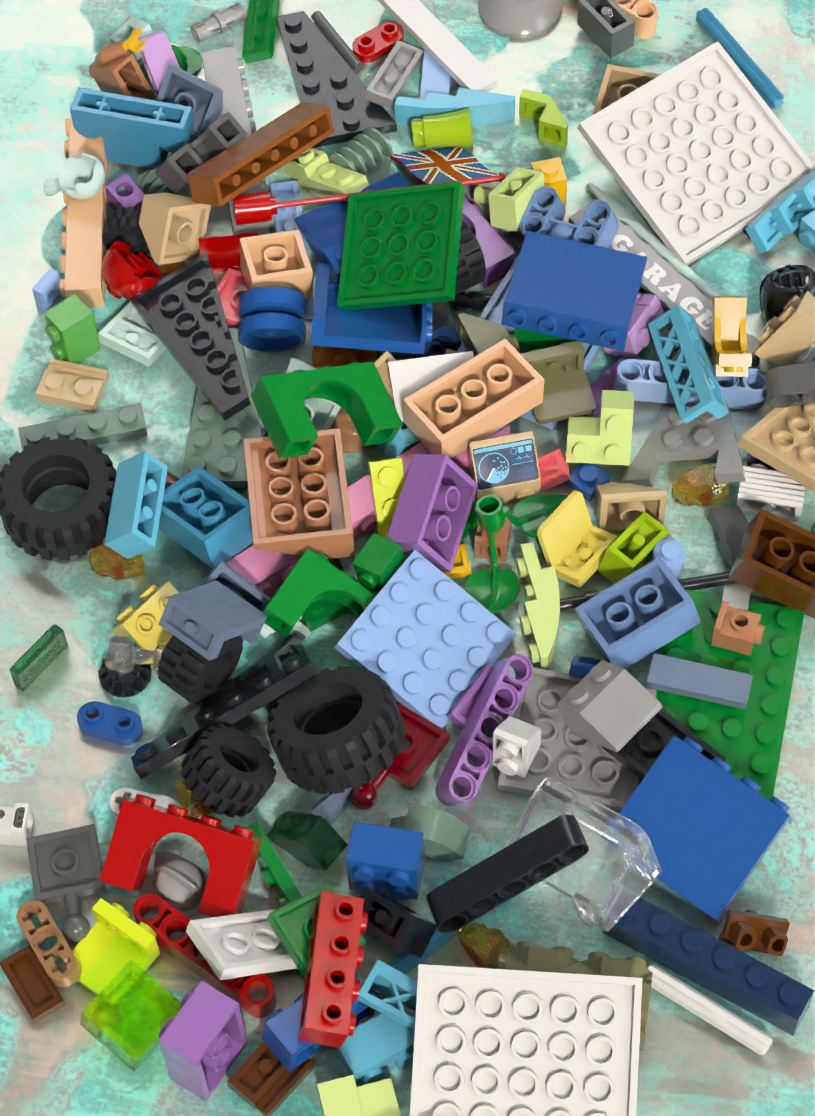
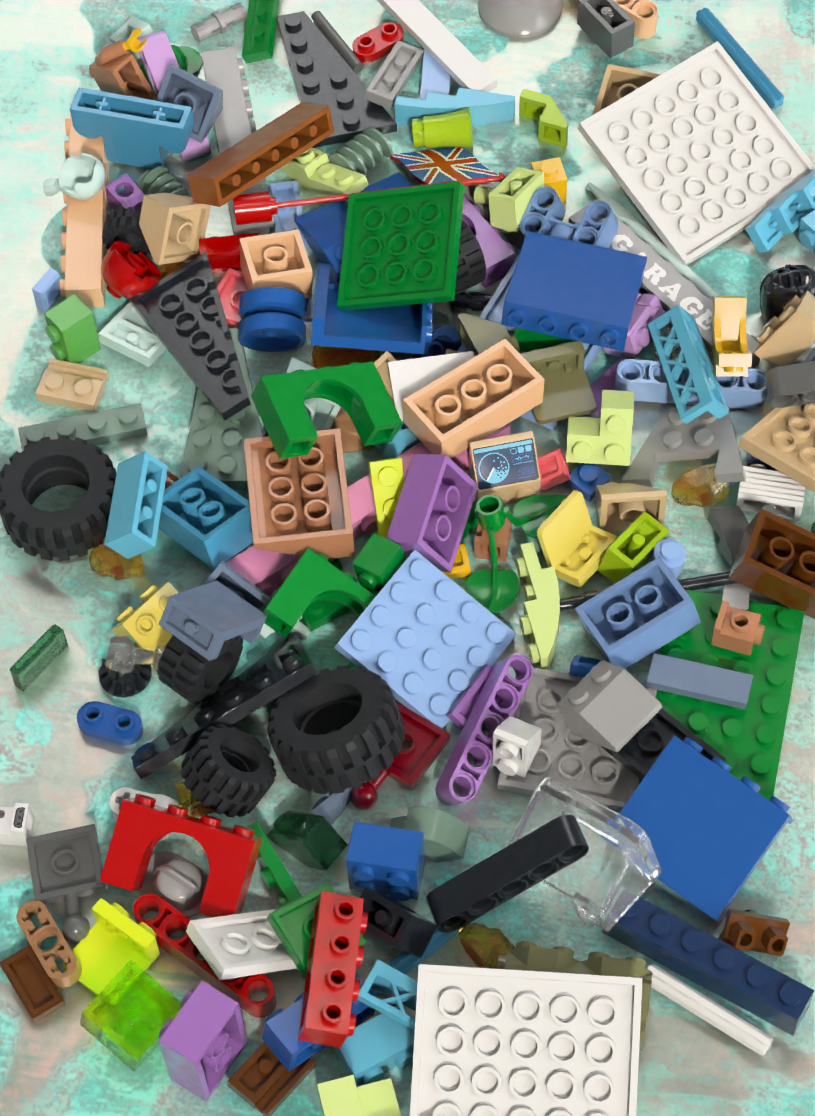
(212, 142): dark grey arch -> none

